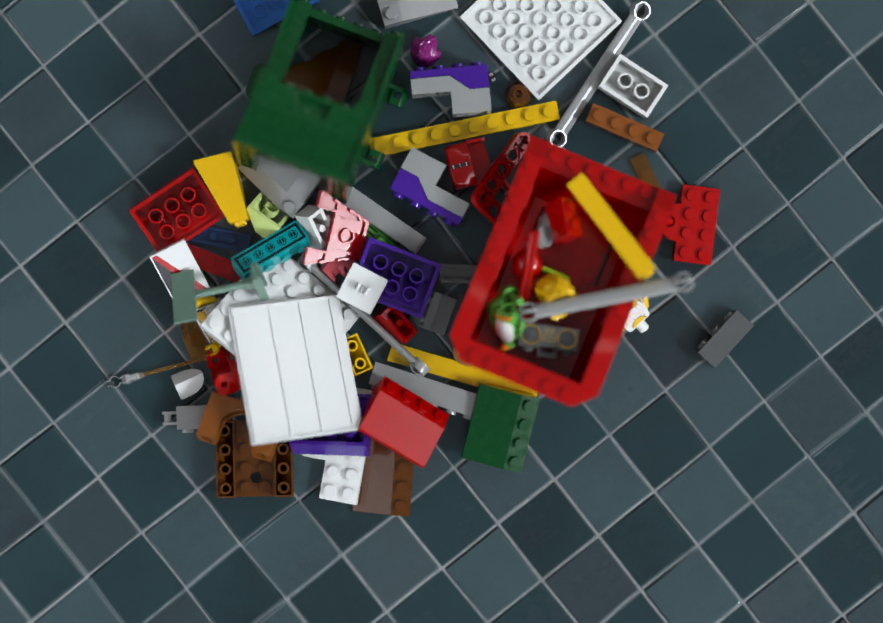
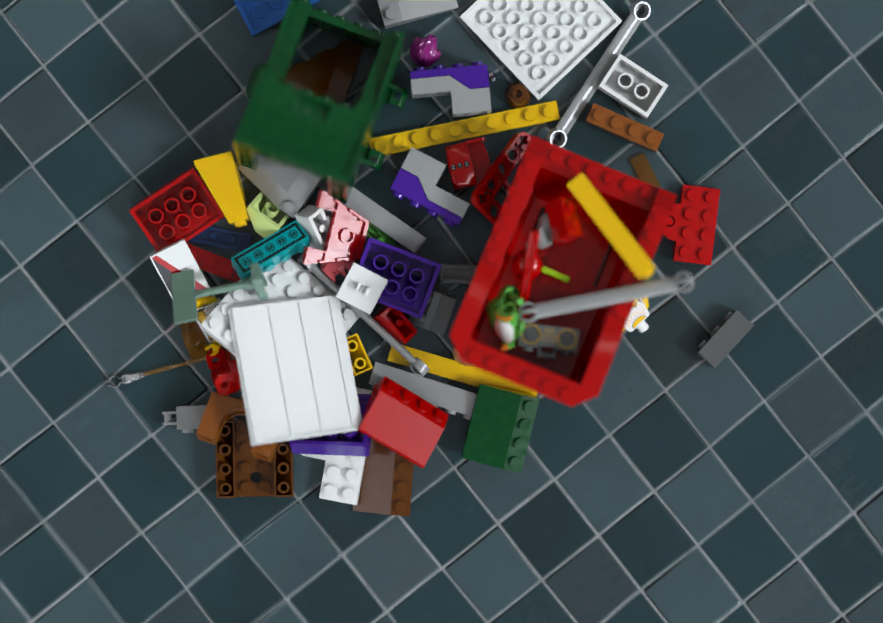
(188, 382): white brick -> none
(552, 288): yellow hair -> none

